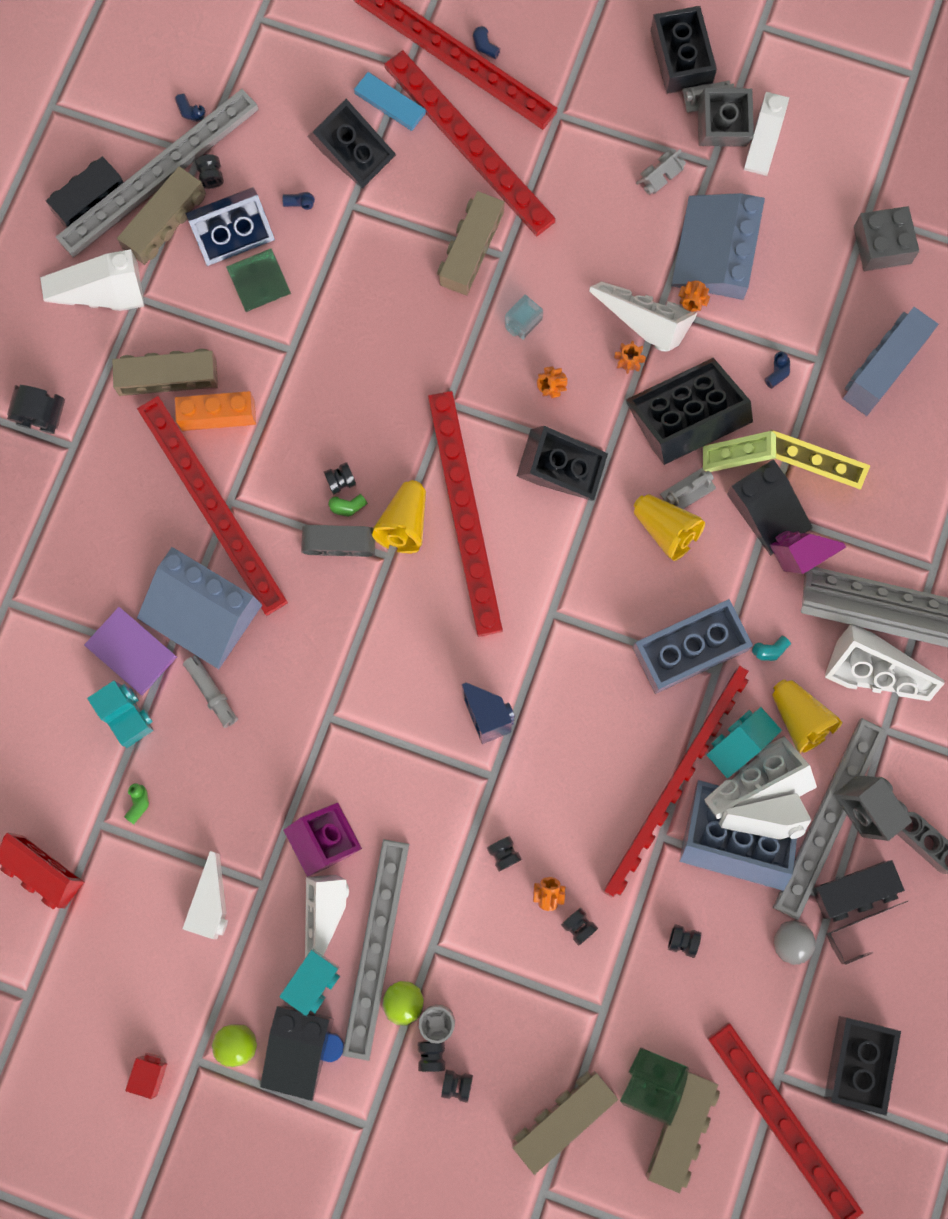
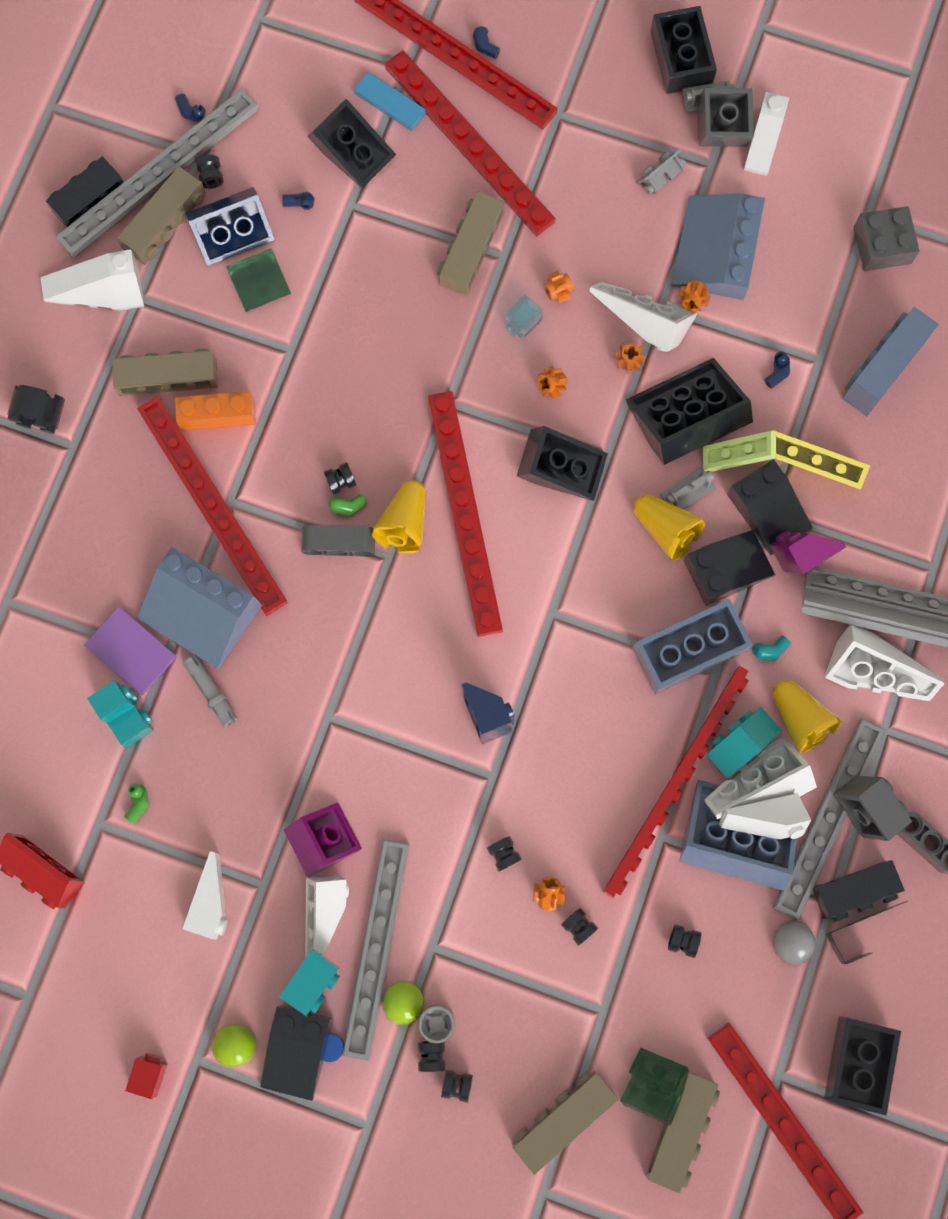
(558, 286): none -> orange gear
(728, 566): none -> black slope

